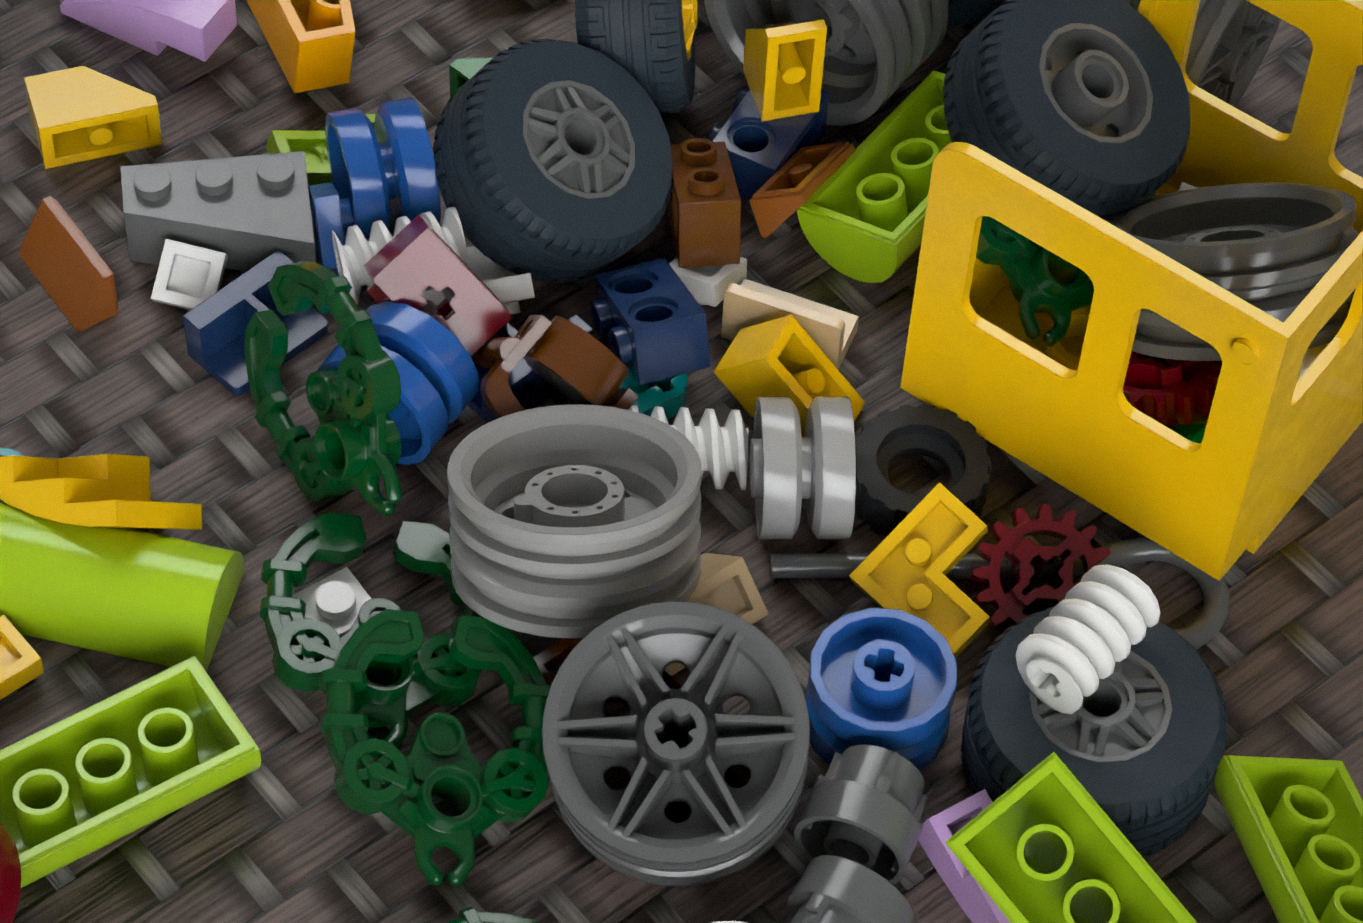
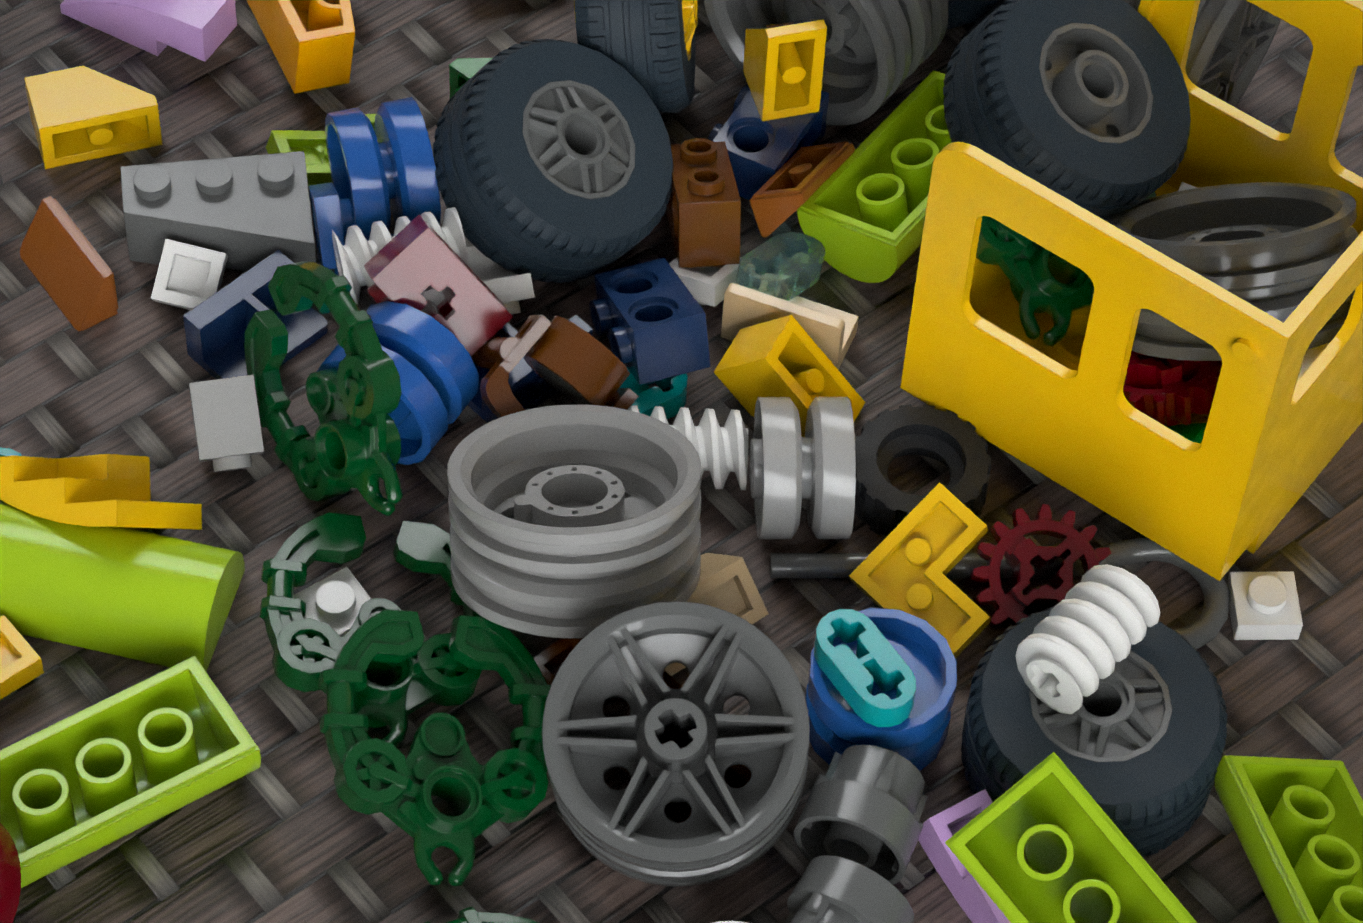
(226, 422): none -> light grey brick
(782, 265): none -> clear light blue beam
(873, 661): none -> teal beam
(1264, 606): none -> white plate

